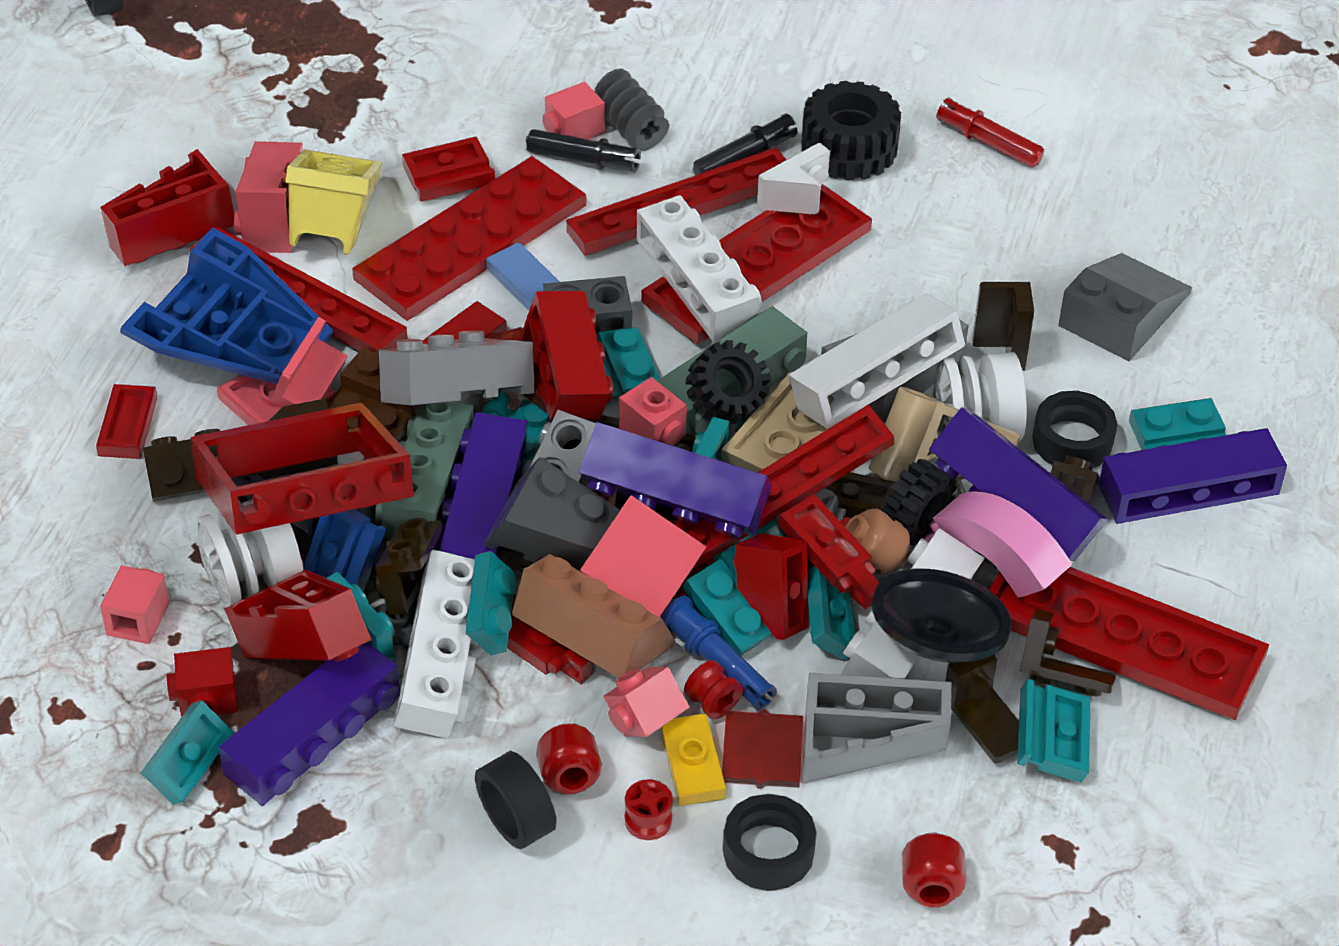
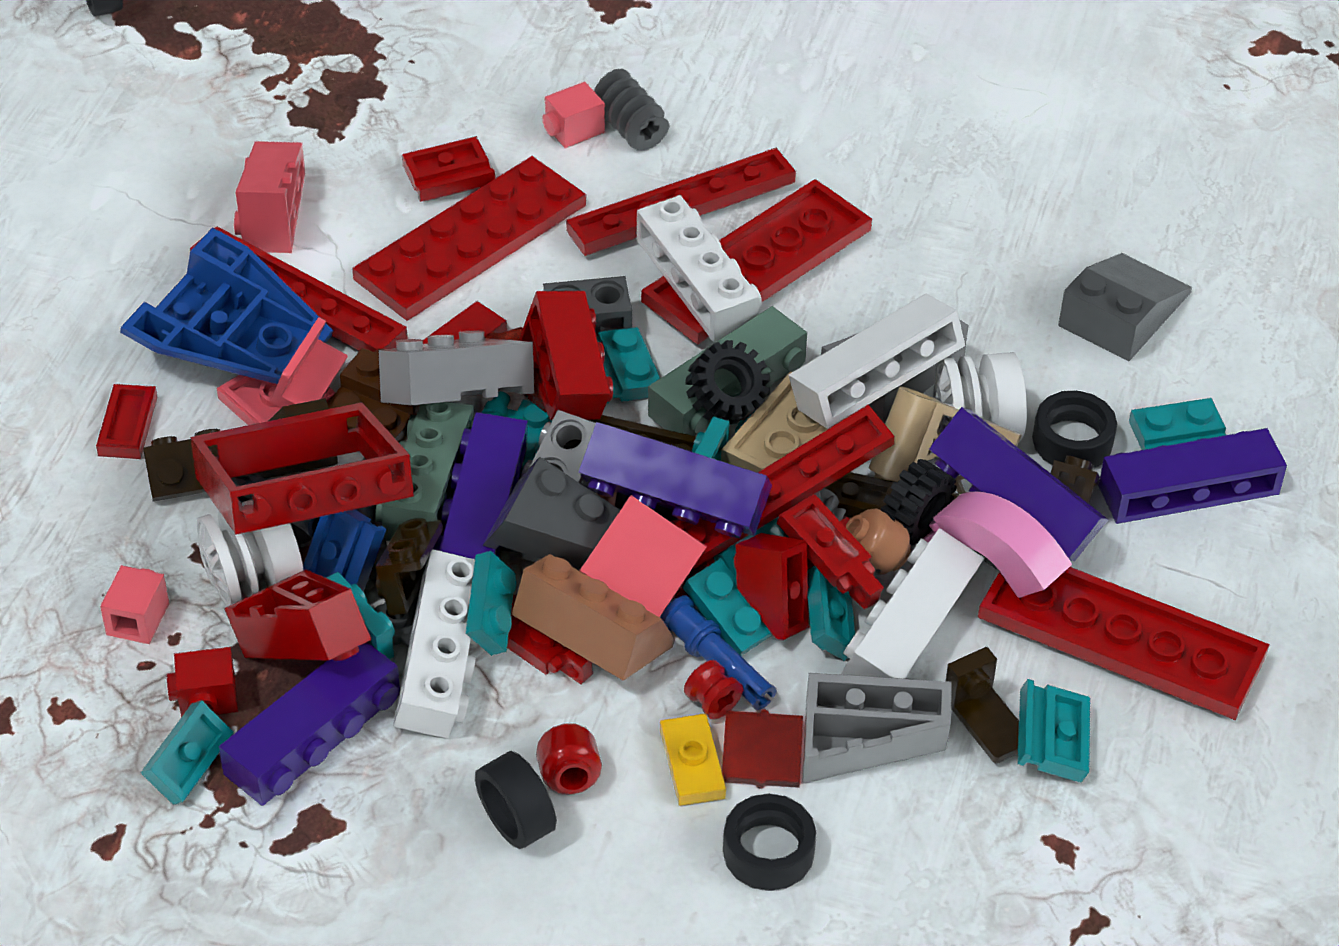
(169, 211): red wedge -> none
(330, 195): light yellow piece -> none
(519, 273): medium blue tile -> none
(583, 150): black axle -> none
(644, 701): coral brick -> none
(653, 413): coral brick -> none
(654, 798): red wheel -> none
(753, 143): black axle -> none
(795, 182): white slope -> none
(856, 126): black tyre -> none
(933, 869): red head -> none
(941, 615): black dish -> none
(989, 132): red axle -> none
(1004, 317): dark brown panel -> none
(1045, 670): dark brown bracket -> none

